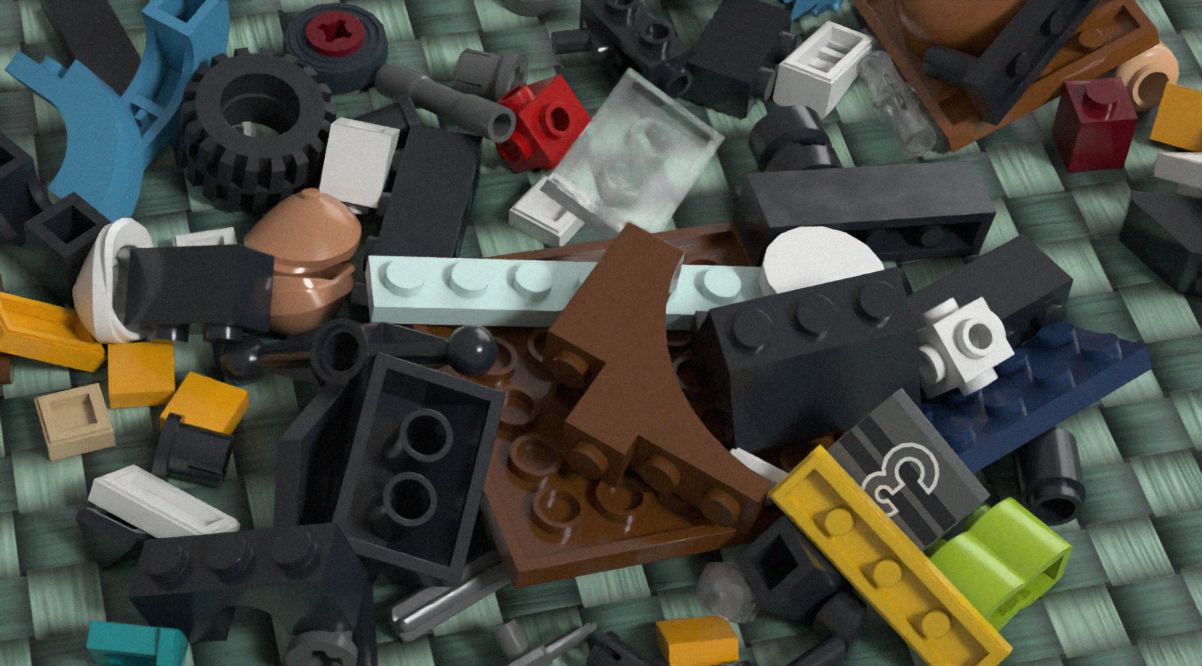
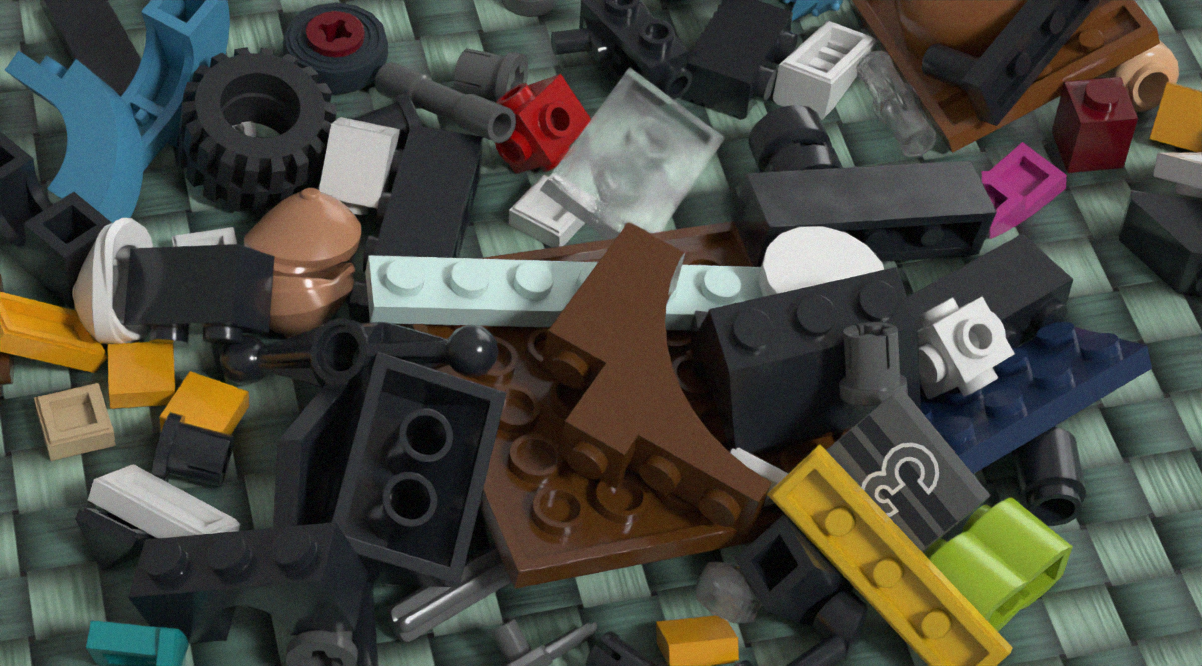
(871, 364): none -> dark grey bush
(1020, 187): none -> dark pink slope

